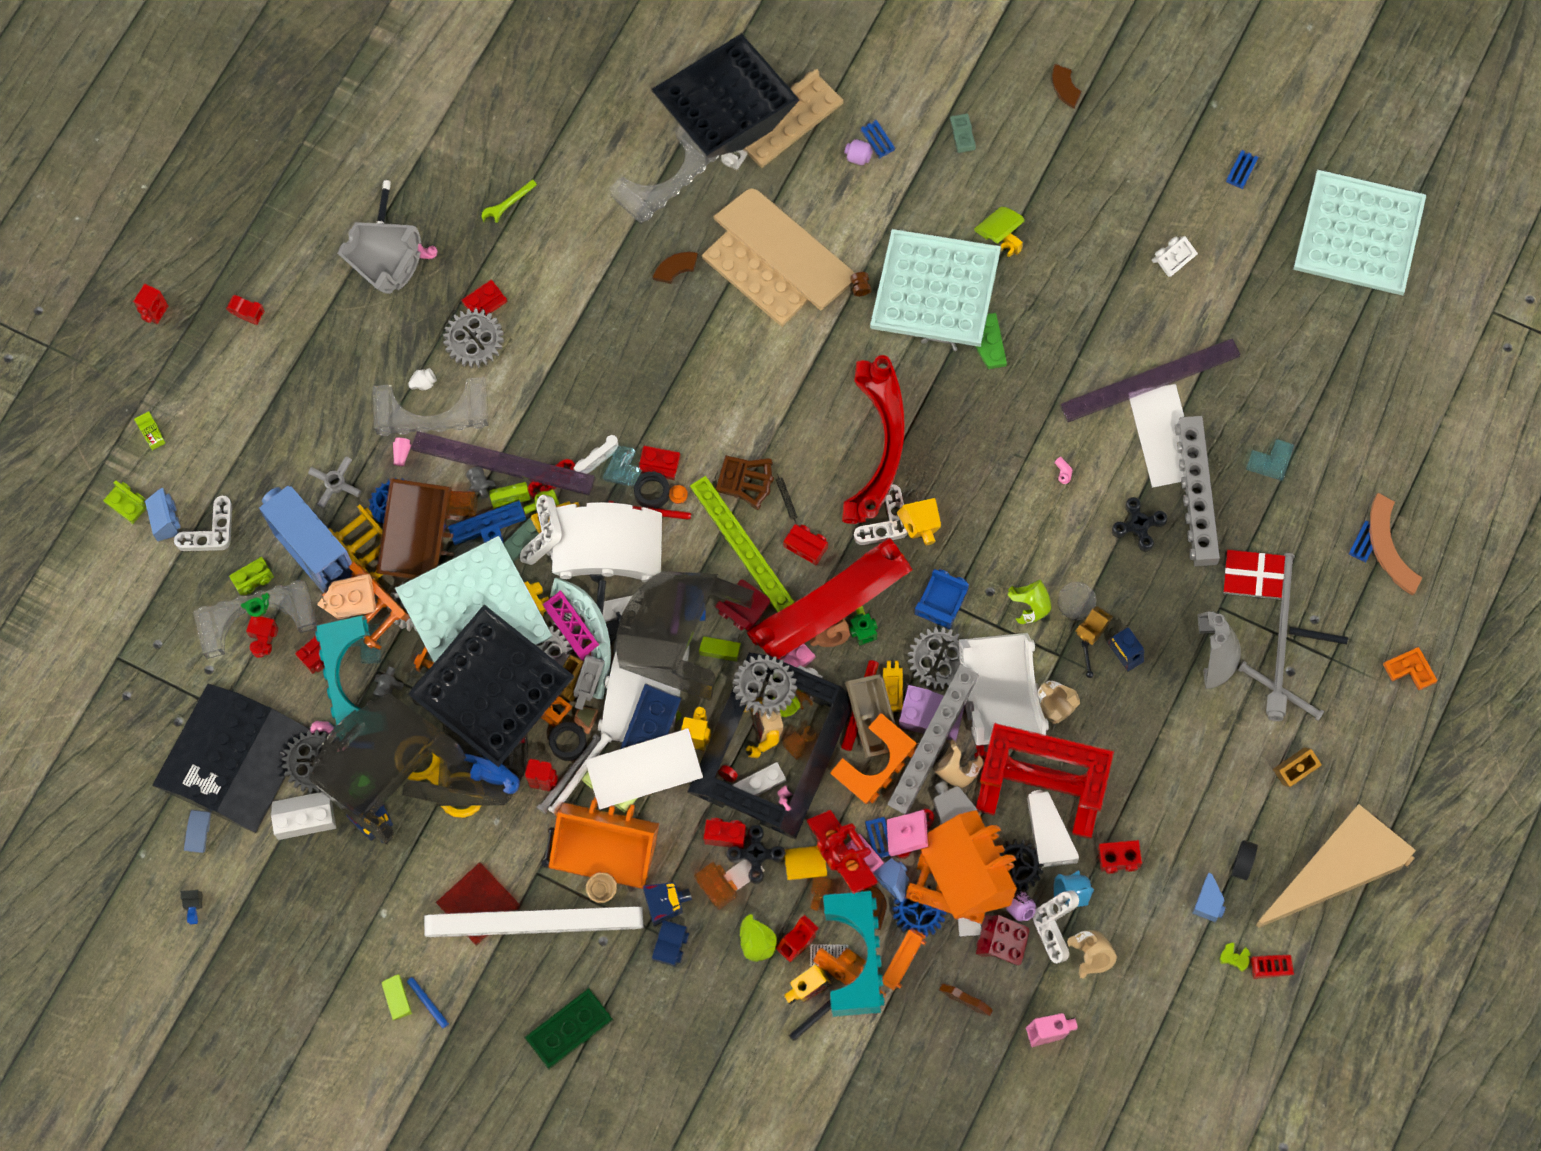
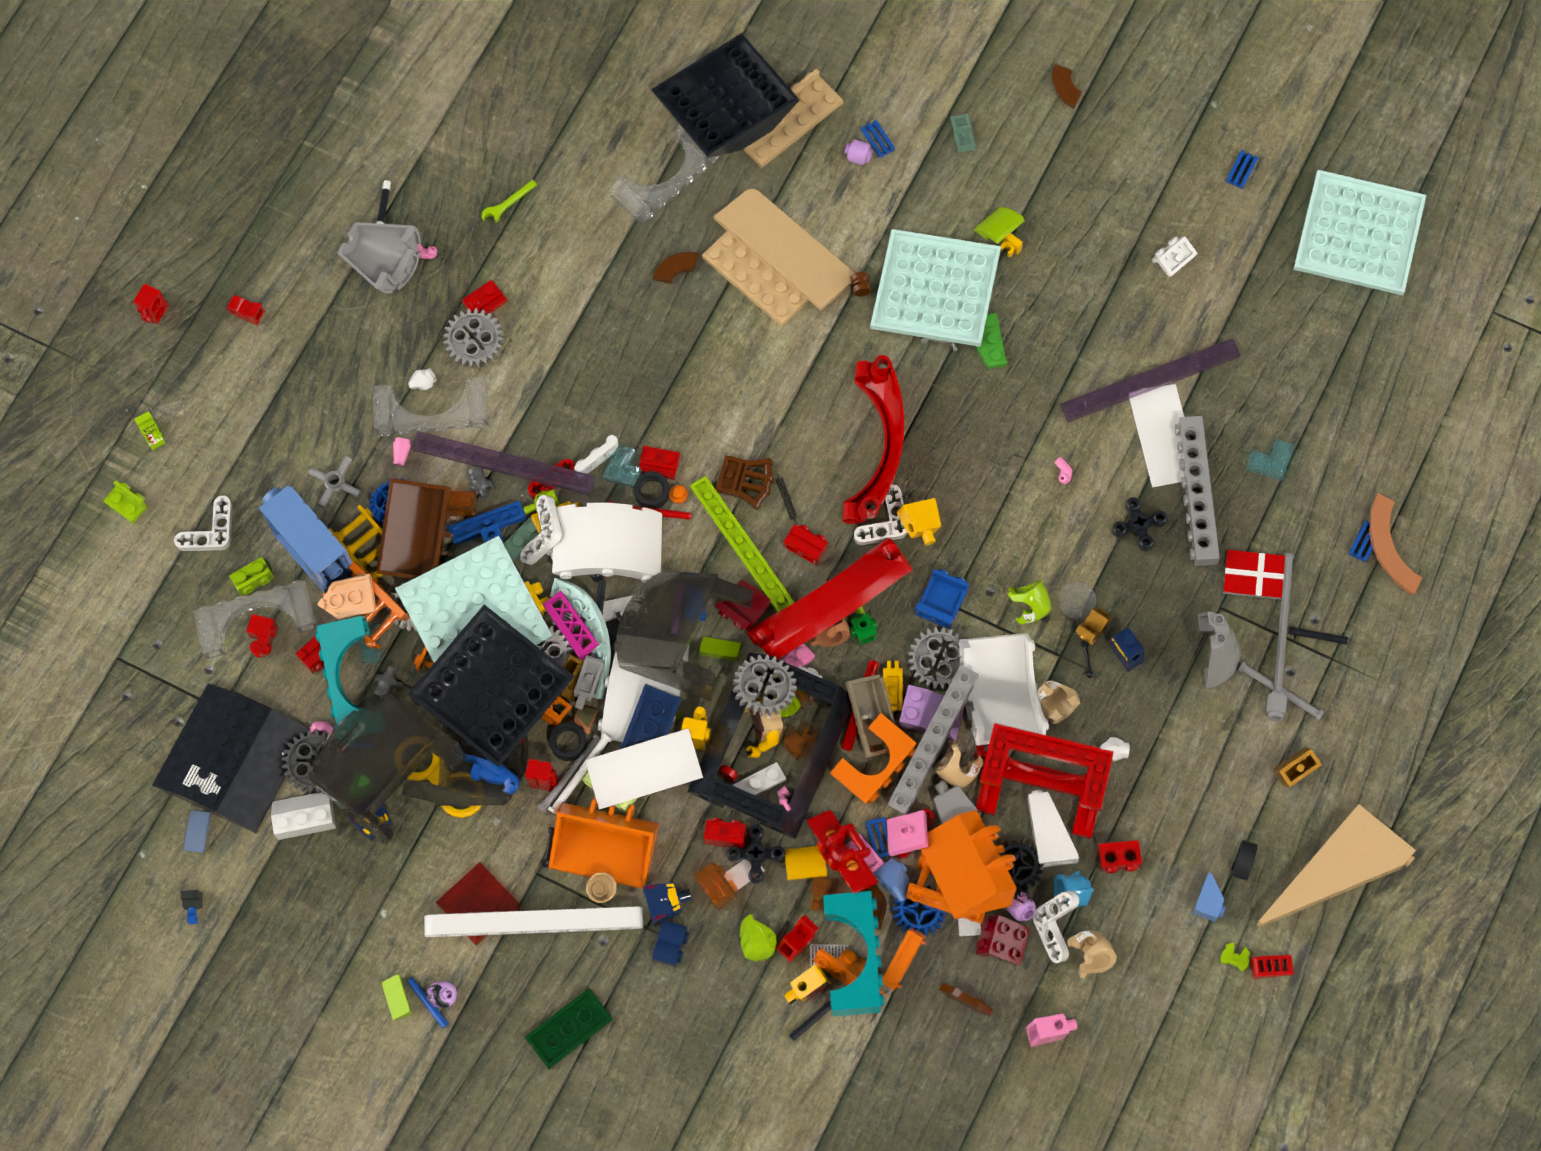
(162, 515): medium blue slope -> none
(256, 606): green piece -> none
(441, 994): none -> lavender head
(509, 494): lime bracket -> none
(732, 160): white bracket -> none
(1120, 748): none -> white rock
(1413, 664): orange plate -> none

